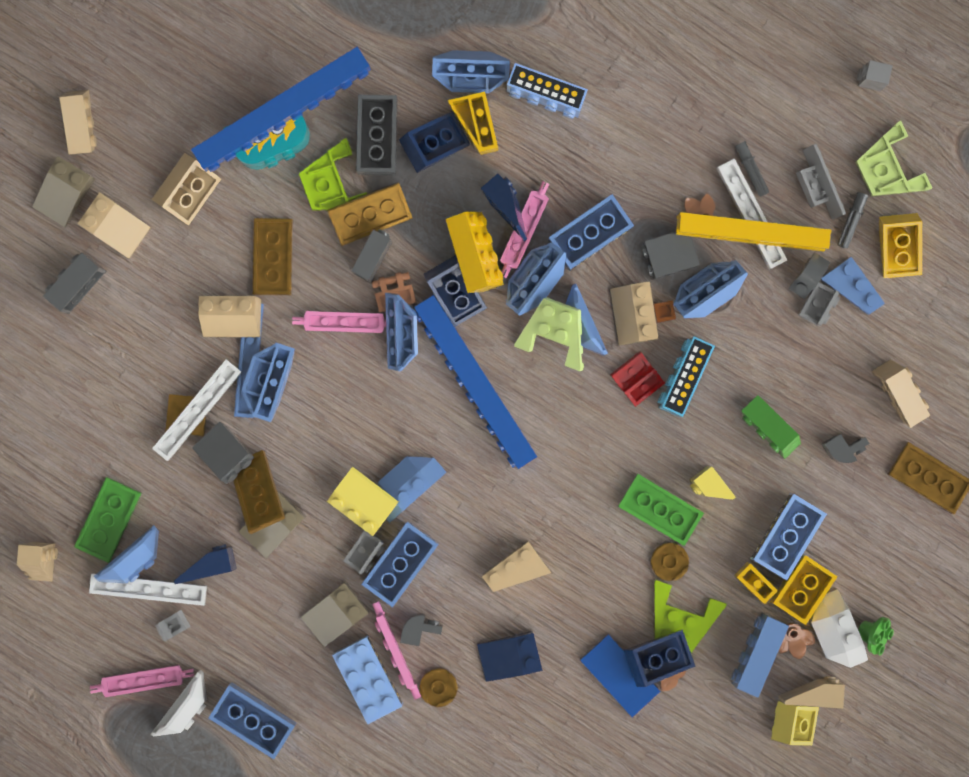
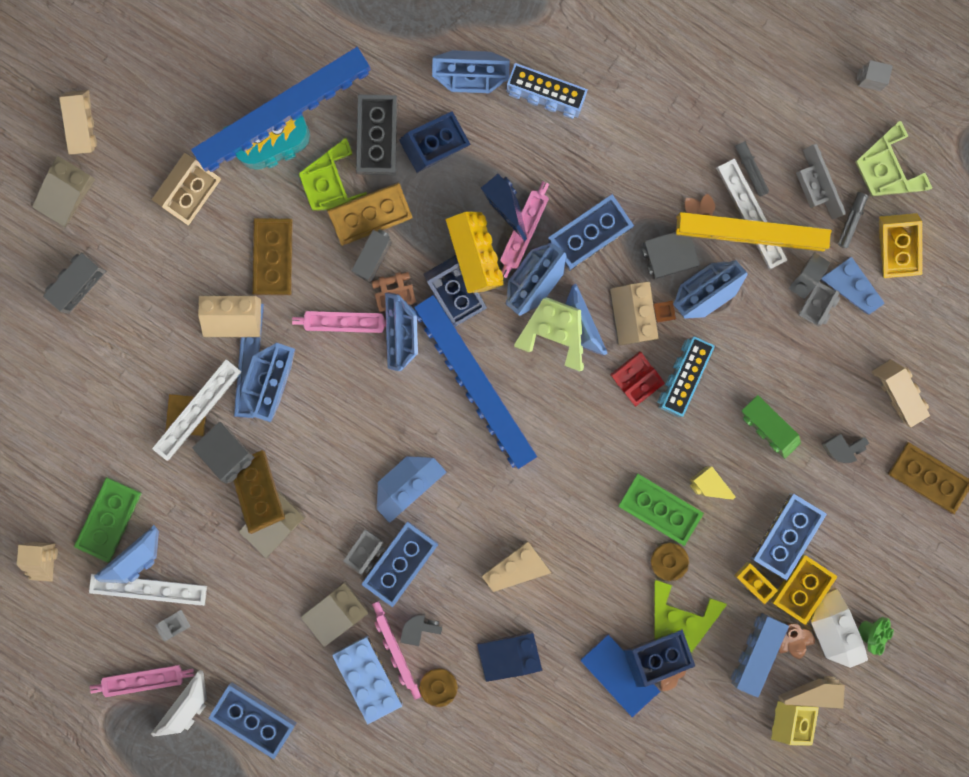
(114, 225): tan slope -> none
(213, 563): dark blue slope -> none
(362, 501): light yellow slope -> none
(476, 120): yellow wedge -> none

